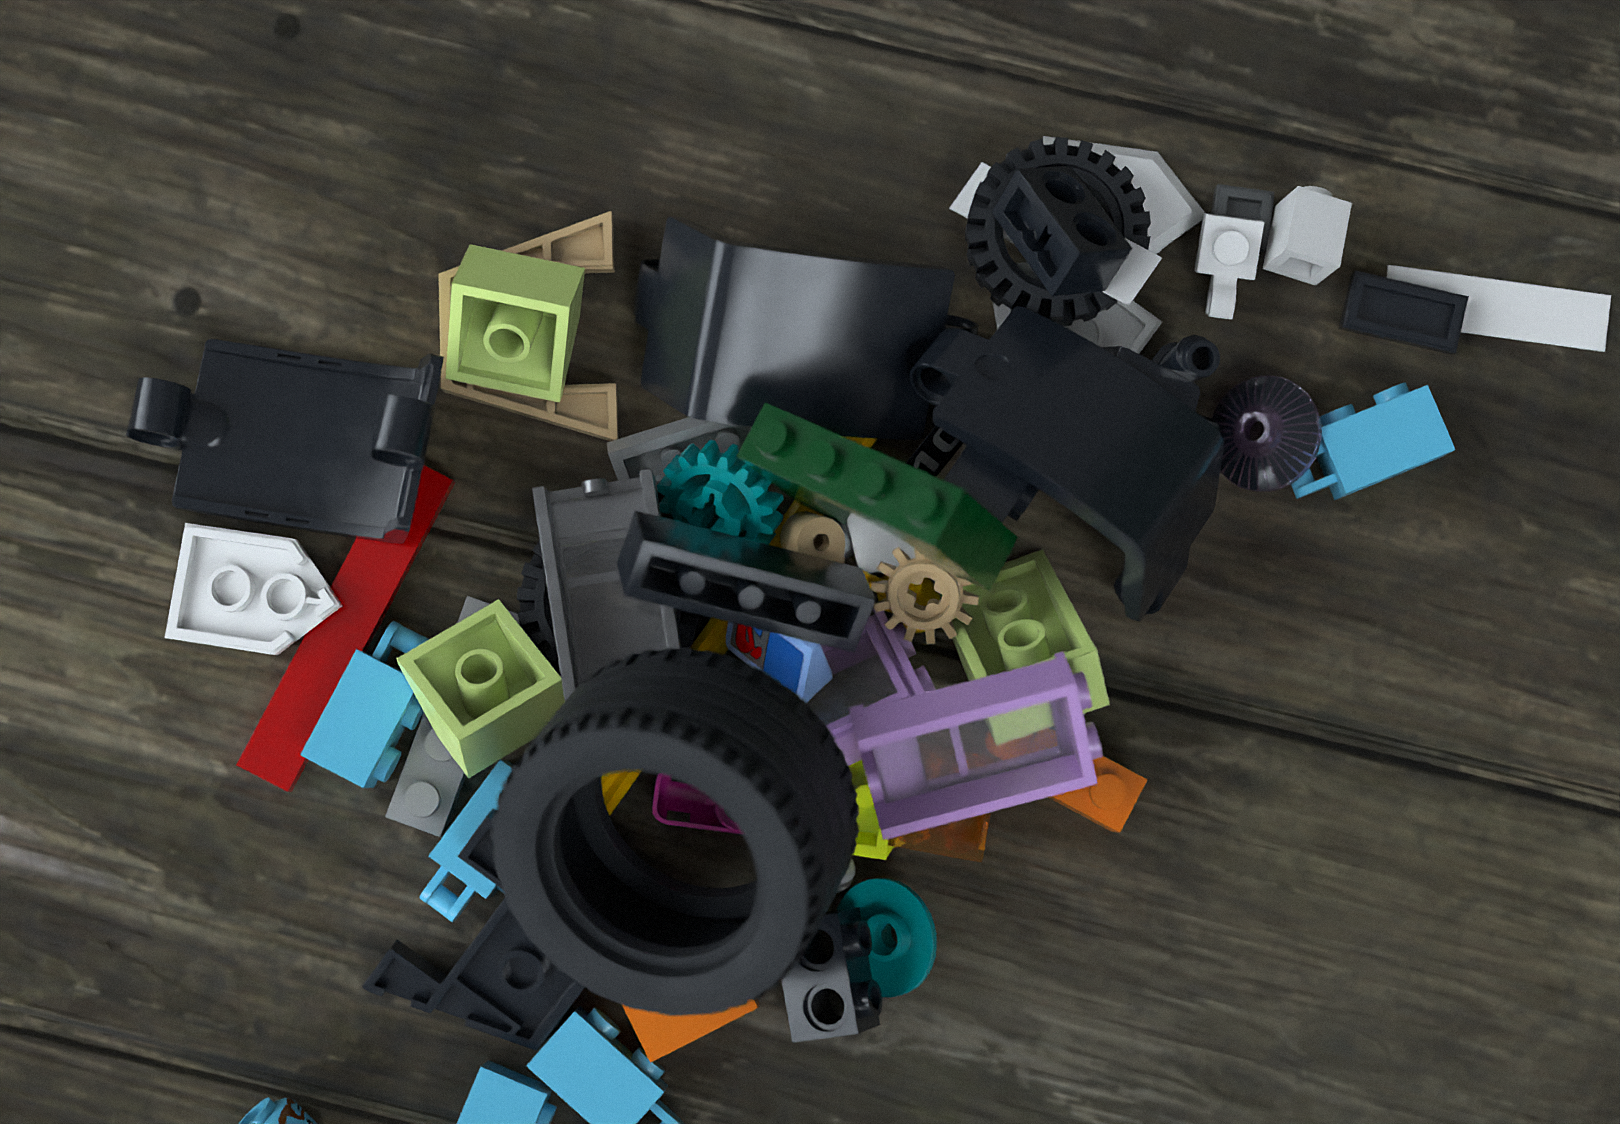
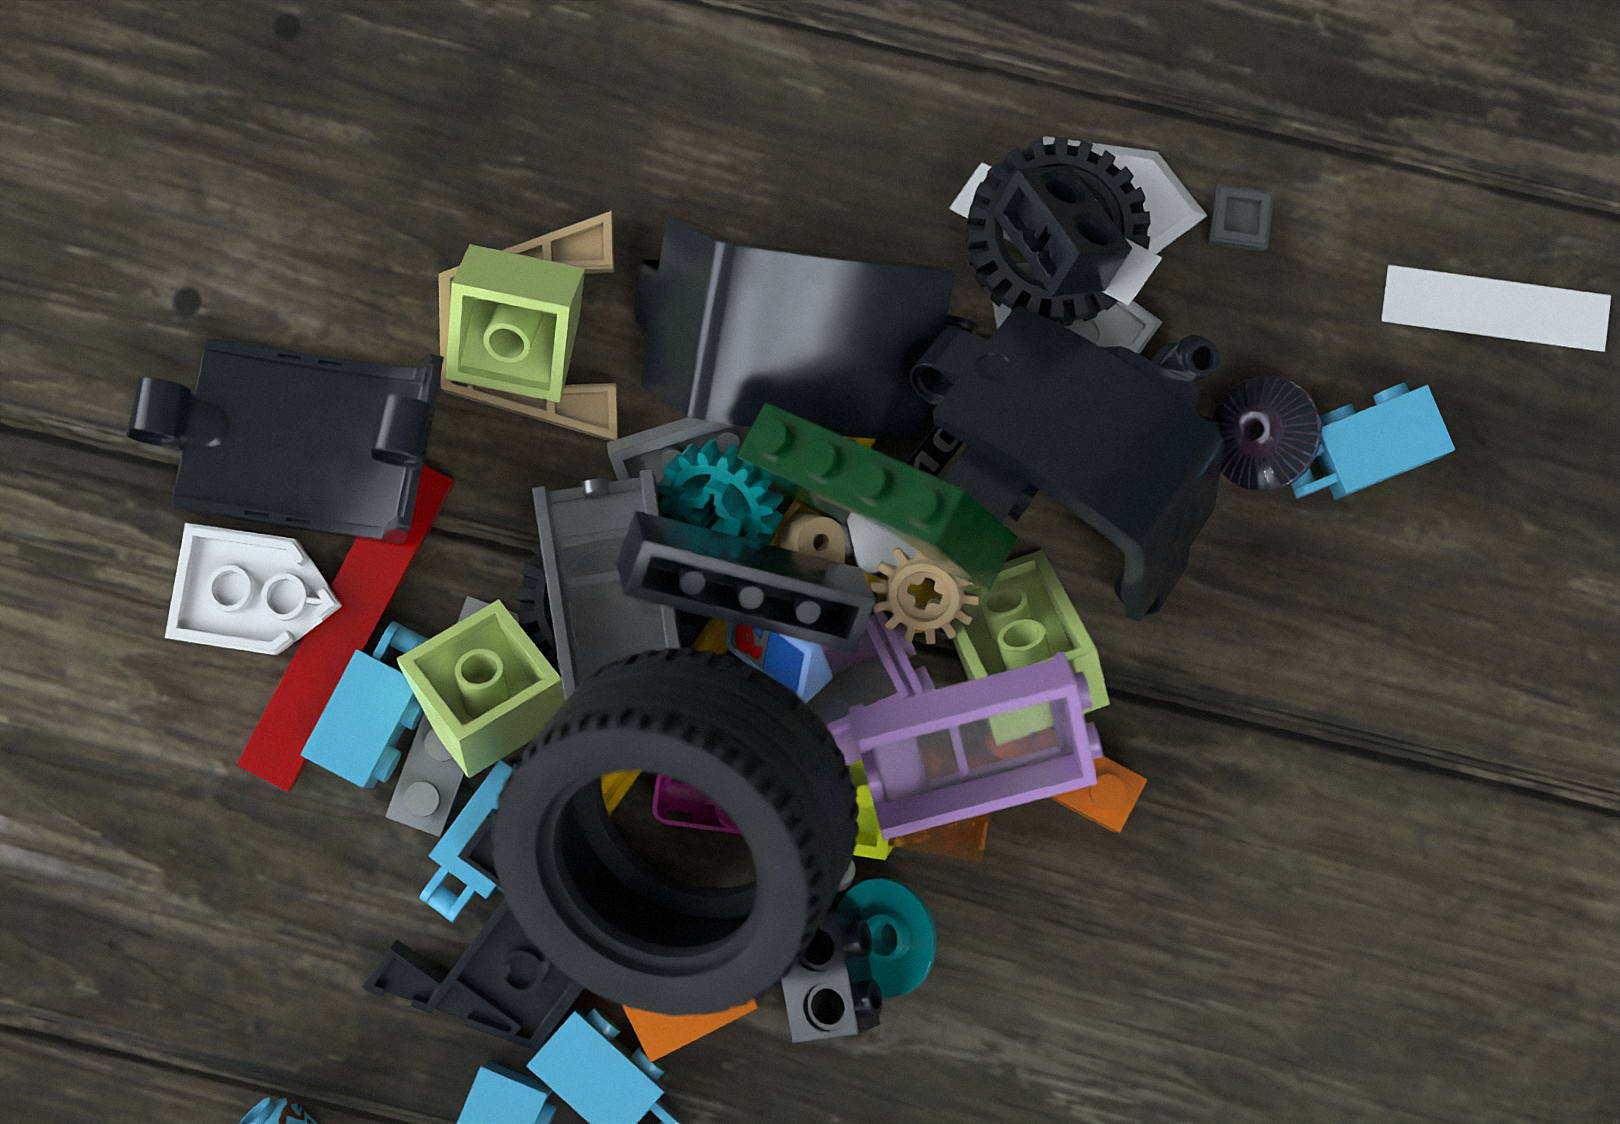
(1227, 252): white plate -> none
(1307, 235): white brick -> none
(1403, 312): black tile -> none

